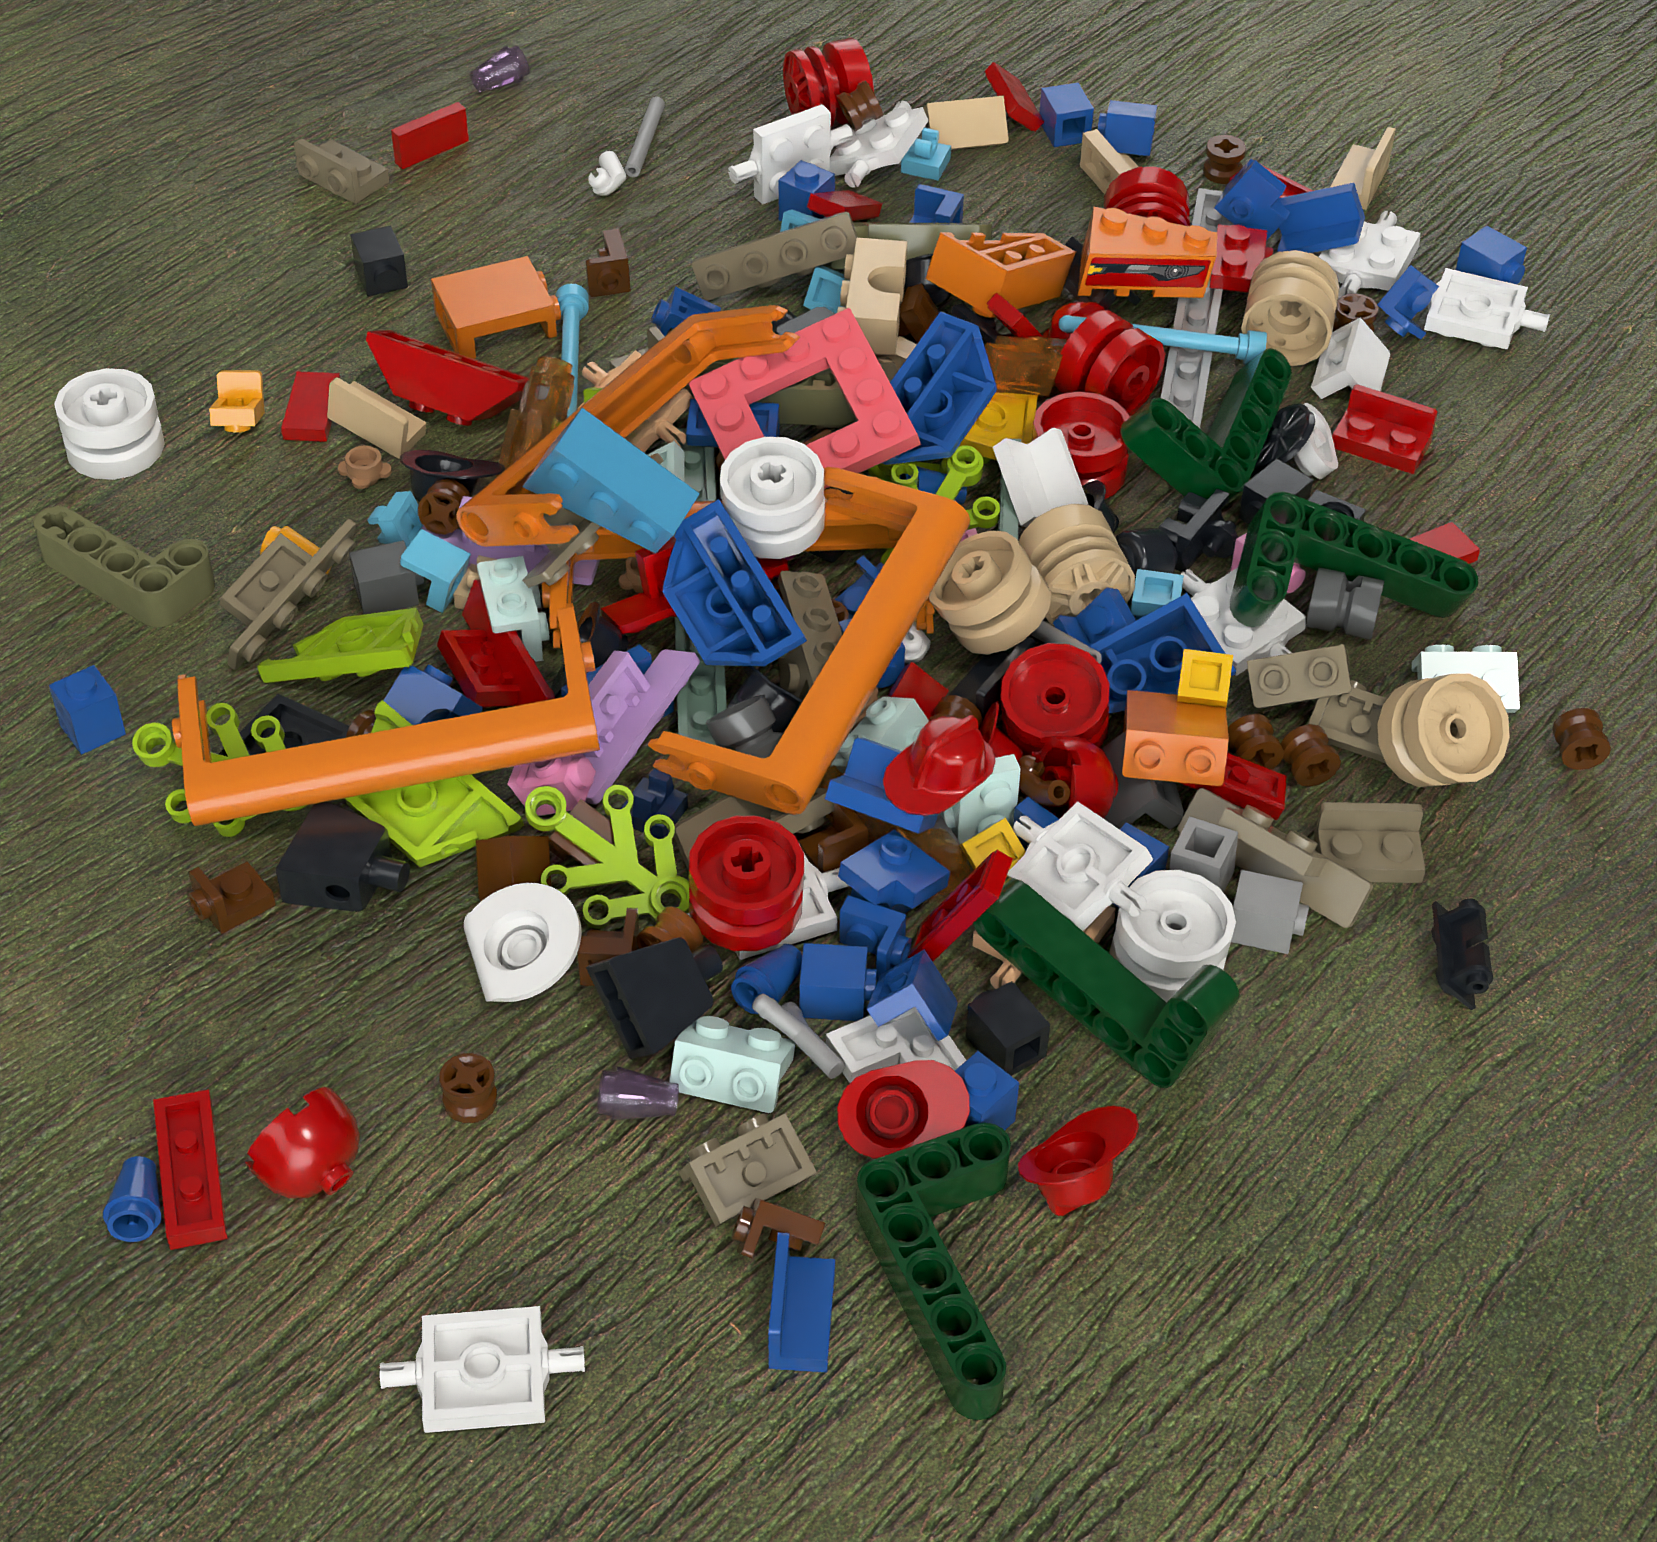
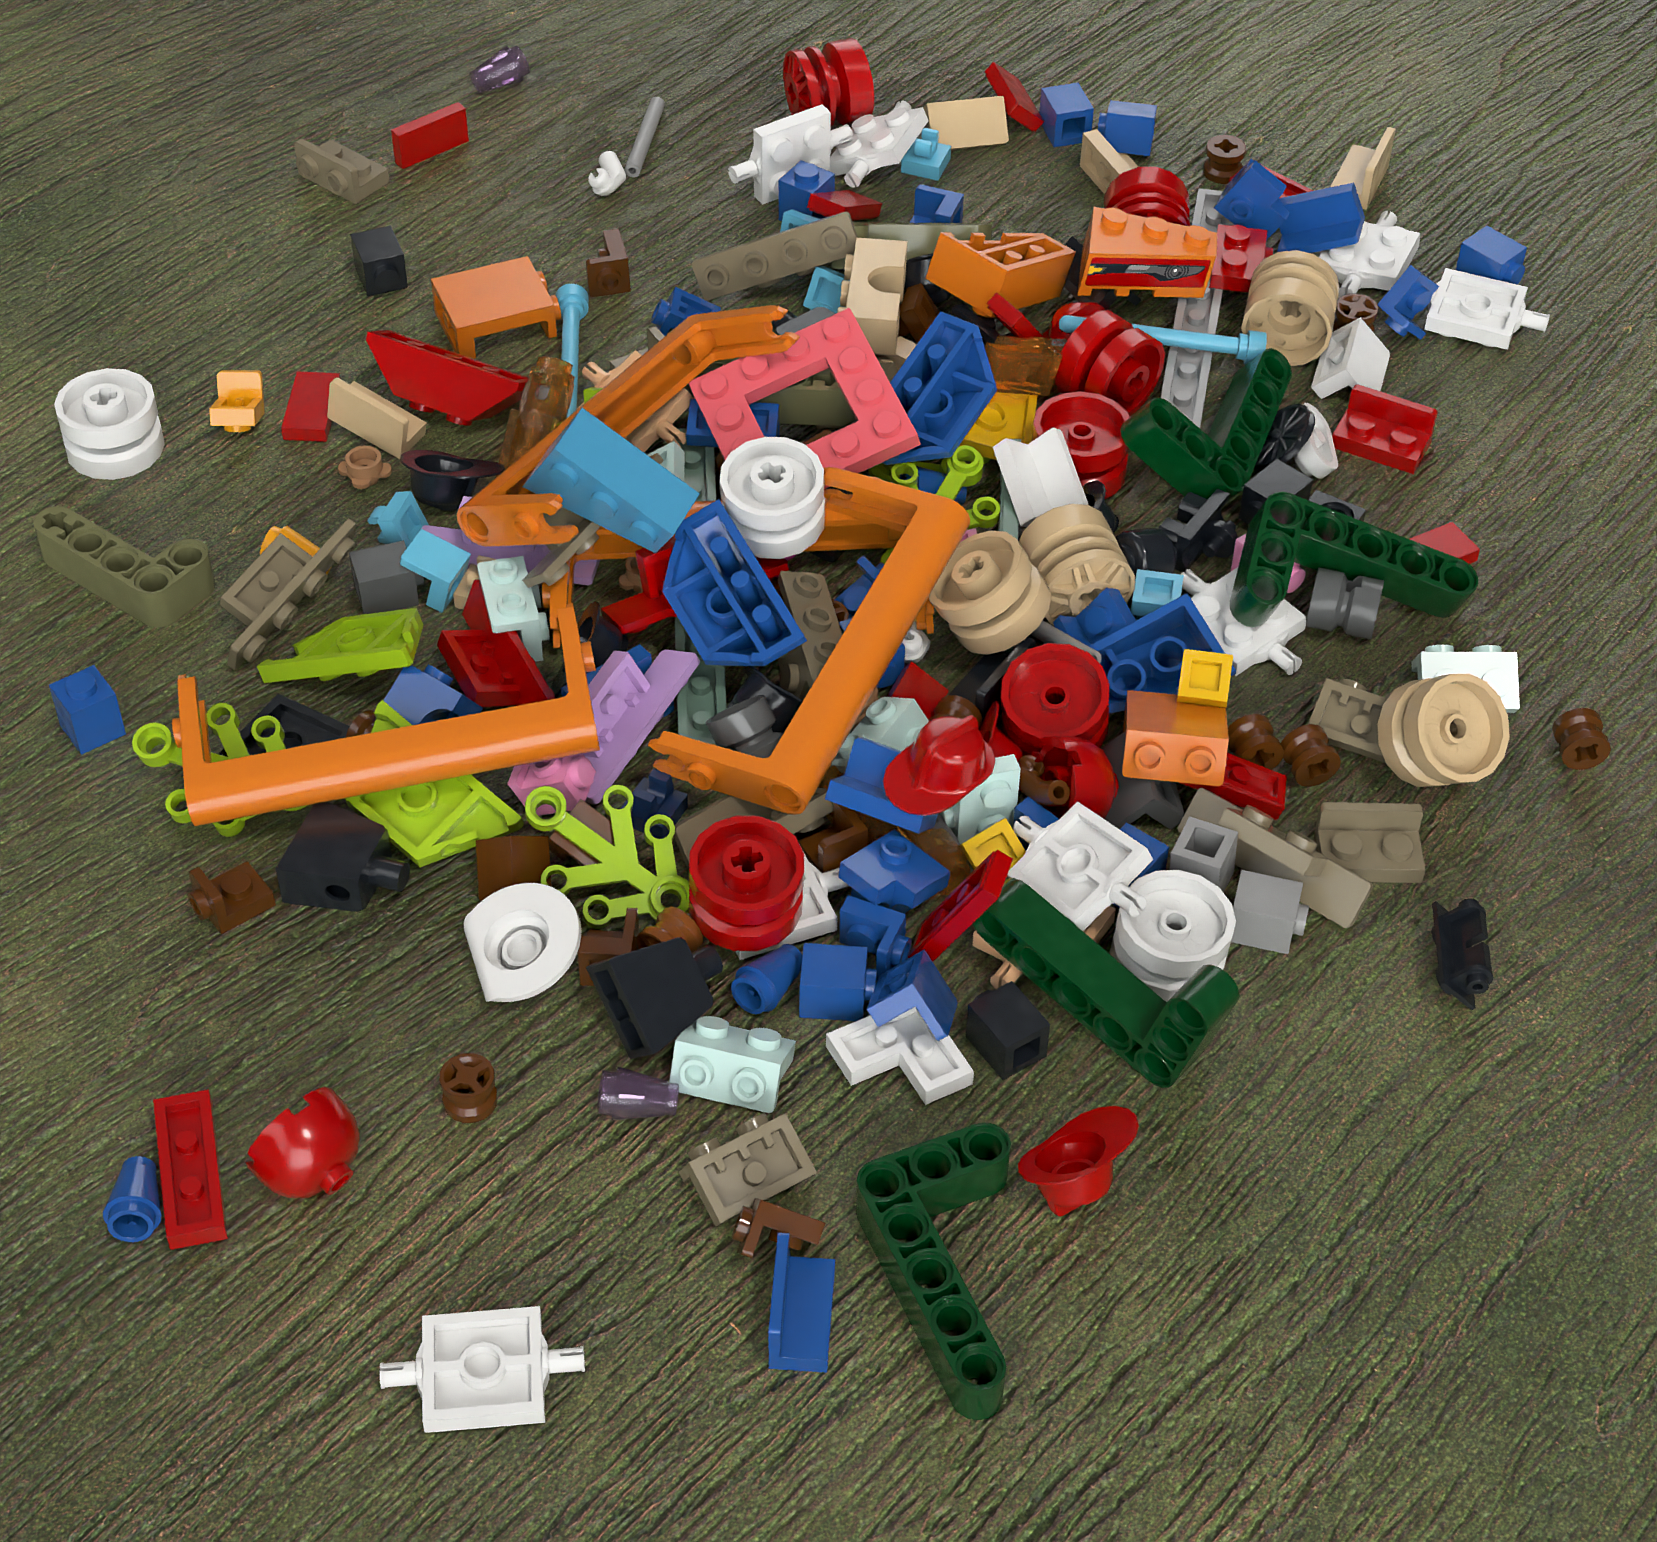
(437, 515): reddish brown wheel -> none
(791, 1022): light grey piece -> none
(860, 105): reddish brown wheel -> none
(902, 1107): red piece -> none
(990, 1090): blue brick -> none
(1300, 676): dark tan bracket -> none

